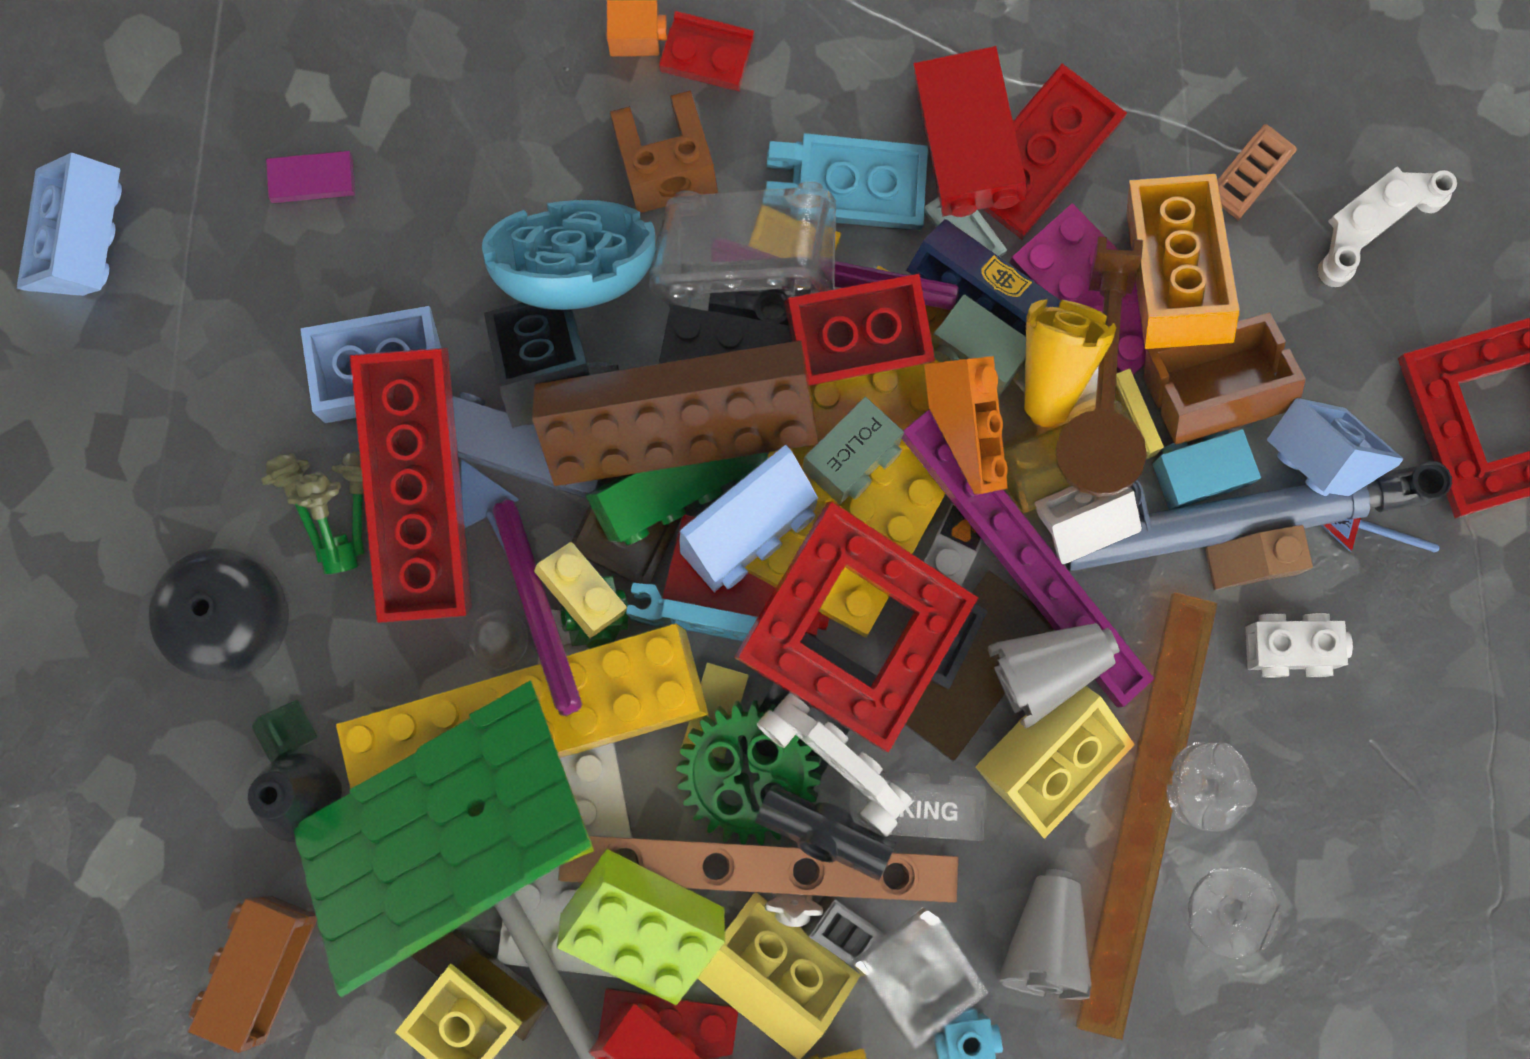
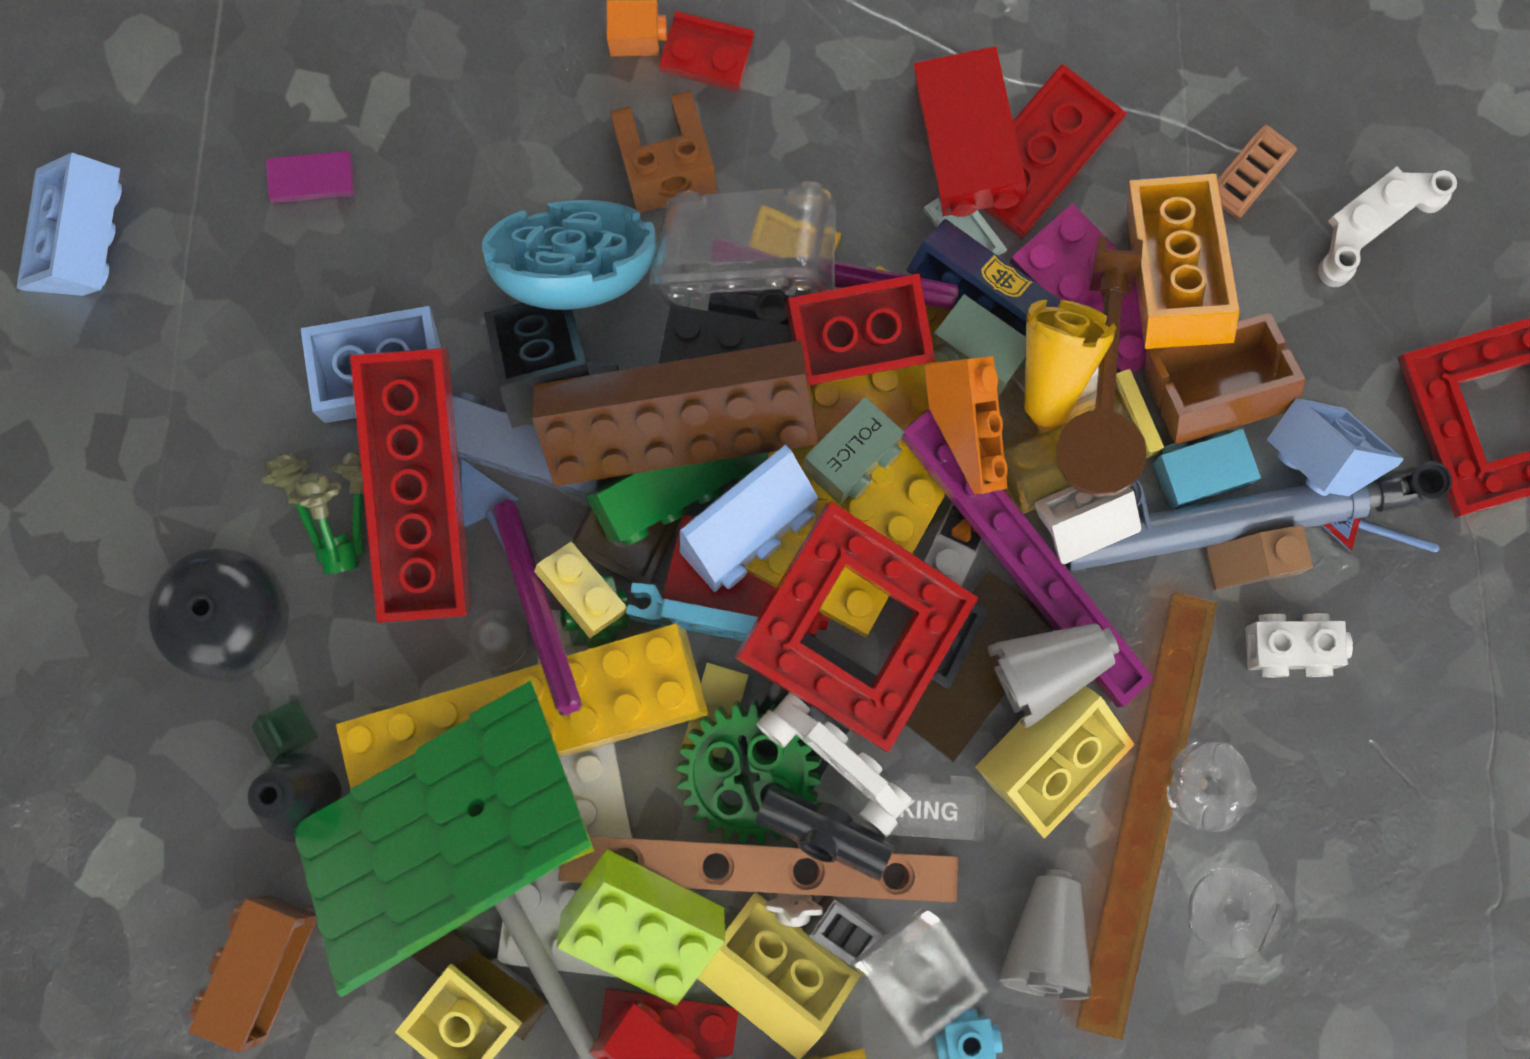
(868, 178): medium azure tile -> none

